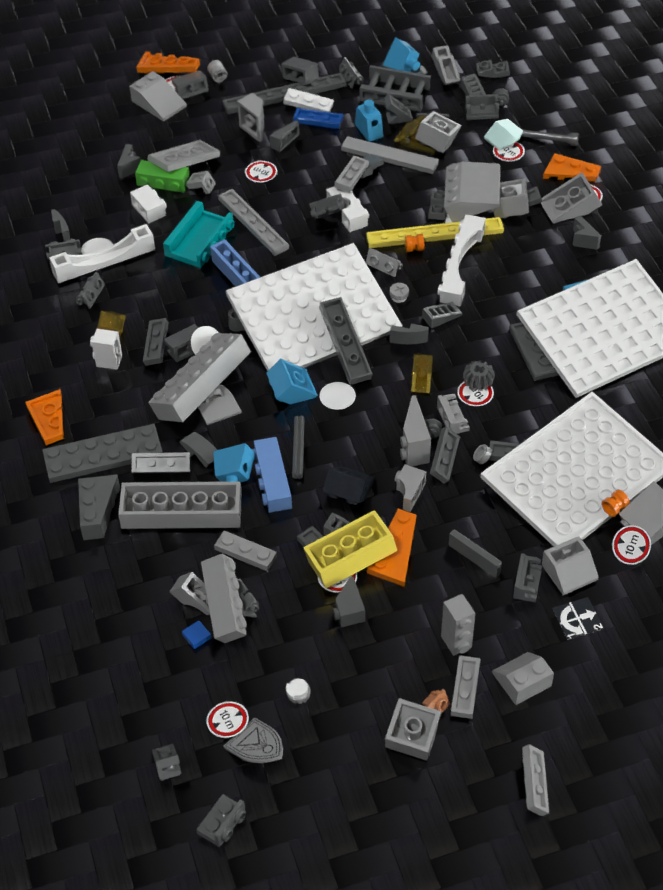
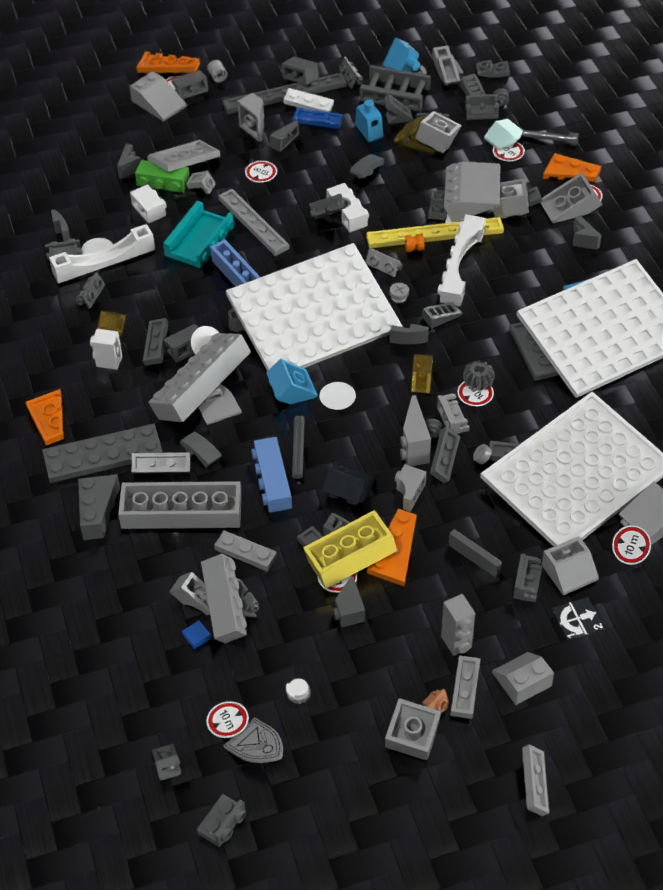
(233, 463): dark azure torso -> none
(345, 340): dark grey piece -> none
(351, 174): light grey plate -> none
(390, 154): light grey tile -> none
(613, 504): orange wheel -> none

